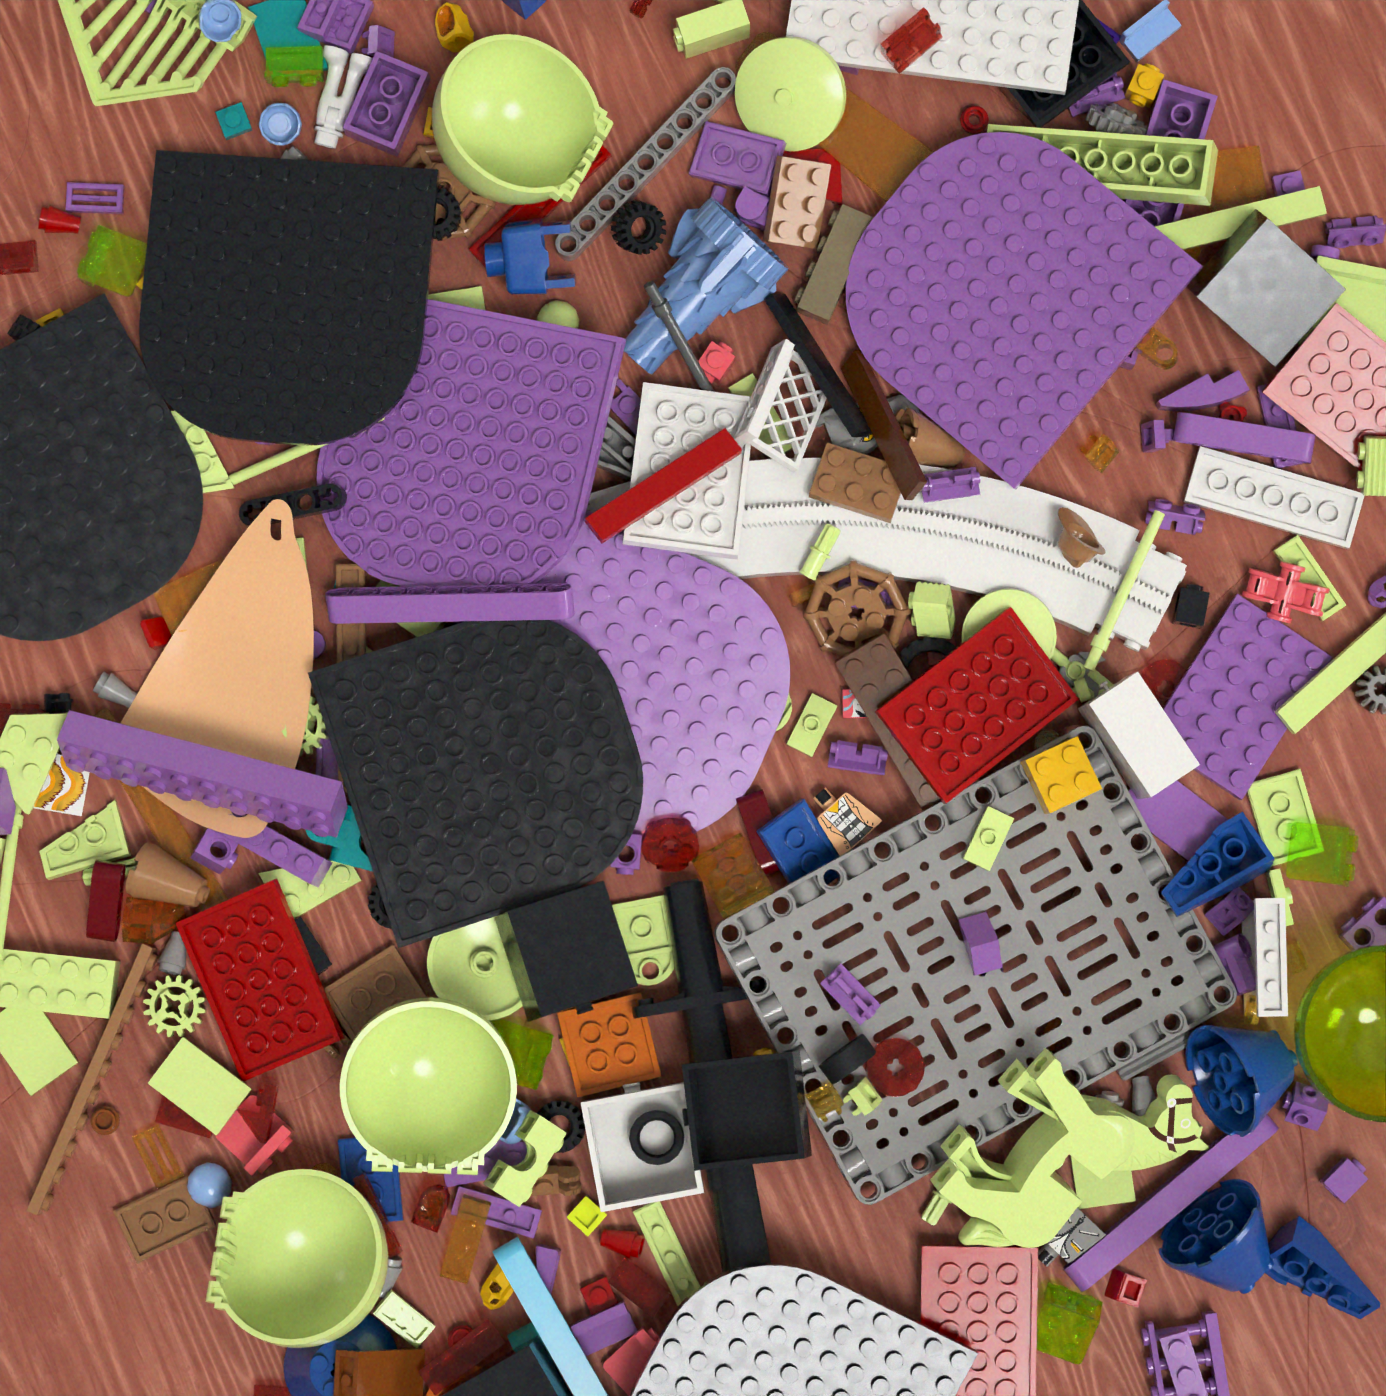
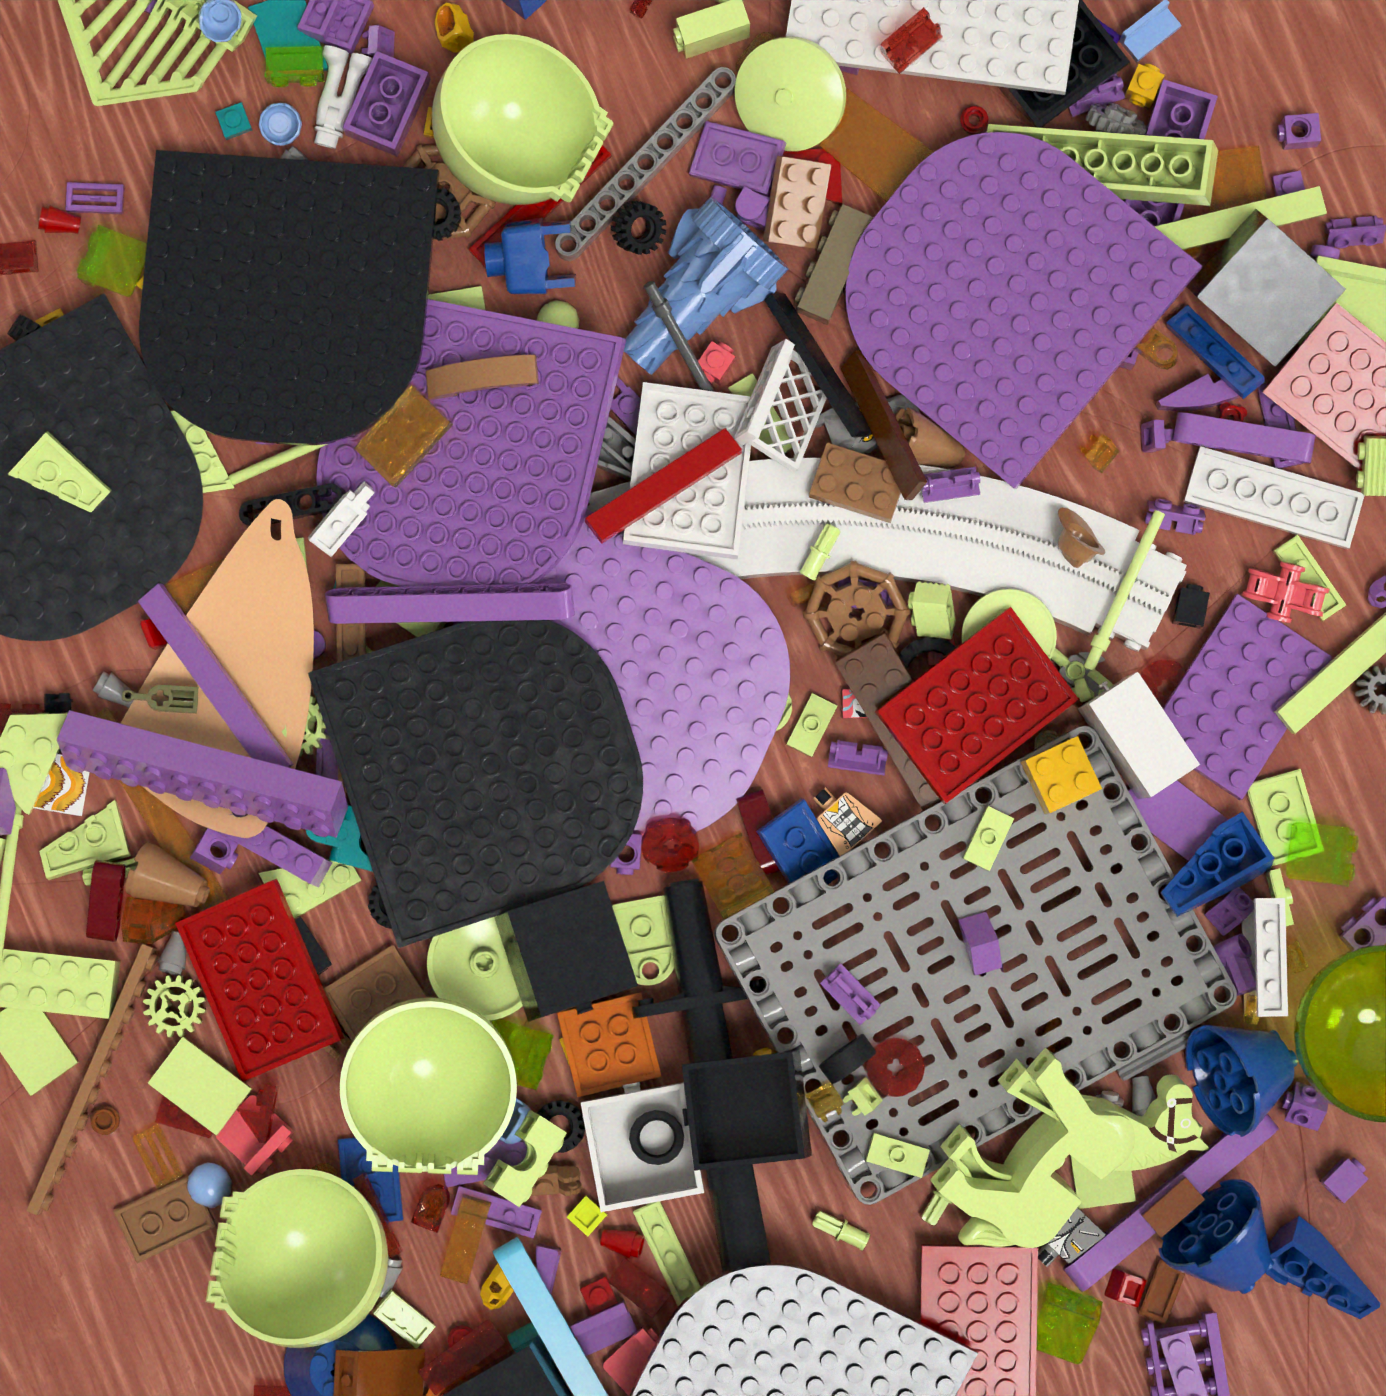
(58, 471): none -> yellowish green wing
(171, 705): none -> olive piece
(212, 677): none -> medium lavender tile
(342, 519): none -> white hinge
(403, 436): none -> clear yellow plate
(481, 375): none -> medium nougat slope
(840, 1230): none -> yellowish green axle
(897, 1155): none -> yellowish green plate
(1161, 1293): none -> dark orange tile
(1172, 1207): none -> dark orange tile
(1215, 352): none -> blue plate
(1310, 125): none -> medium lavender brick

